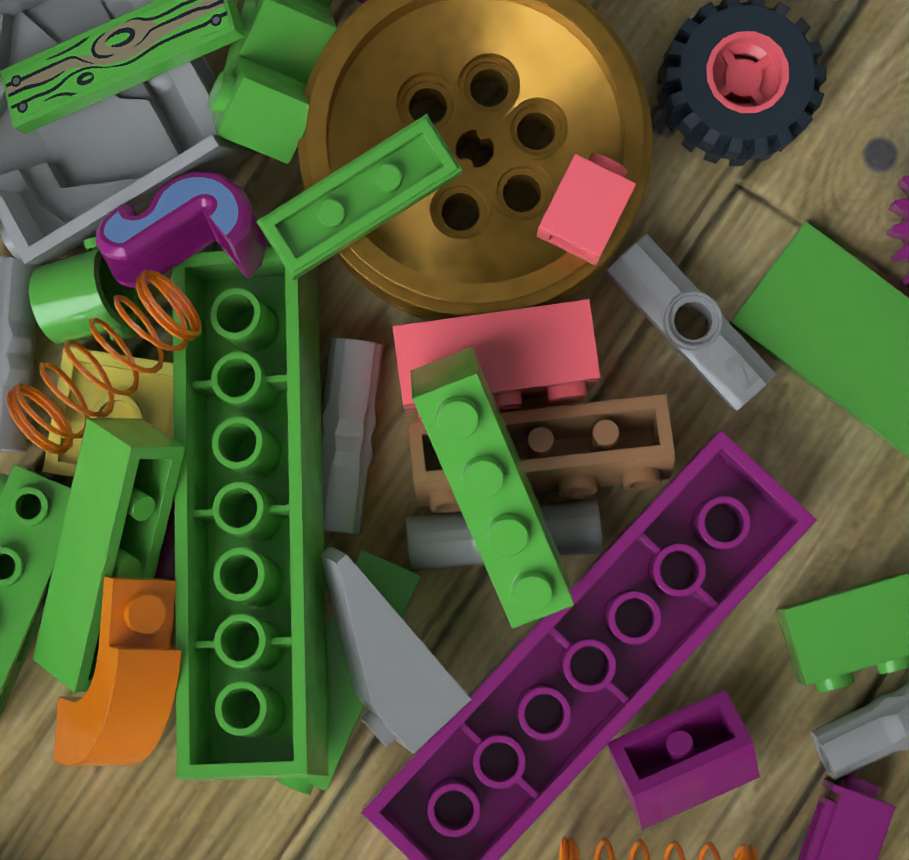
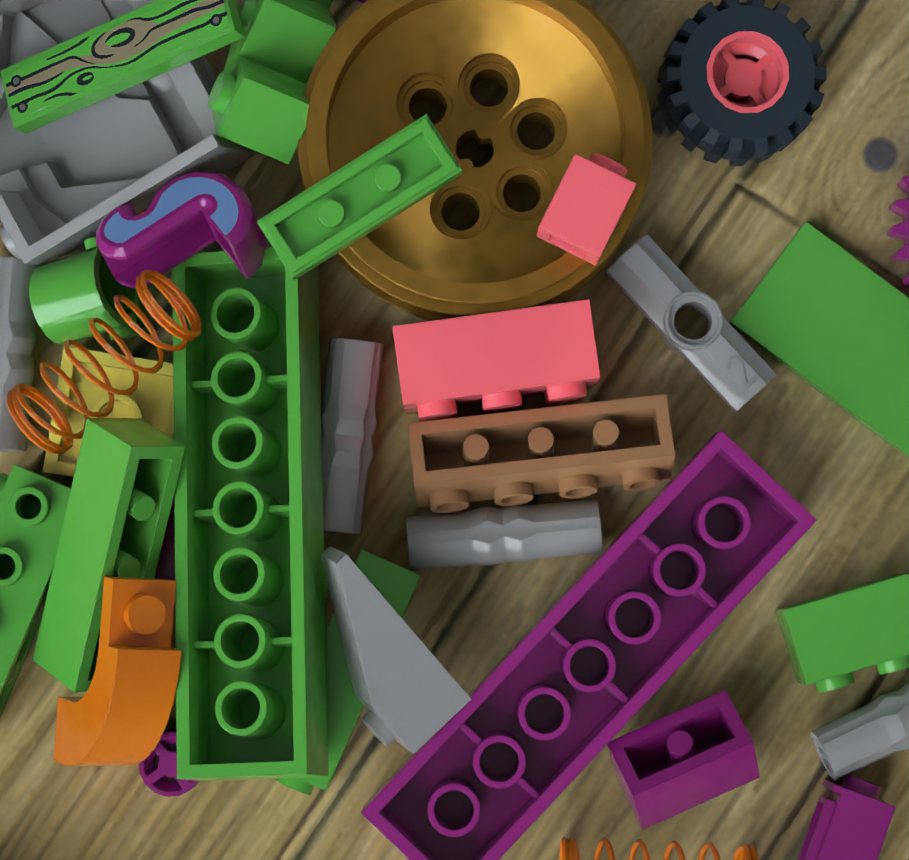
(160, 768): none -> magenta wheel
(491, 487): bright green brick -> none

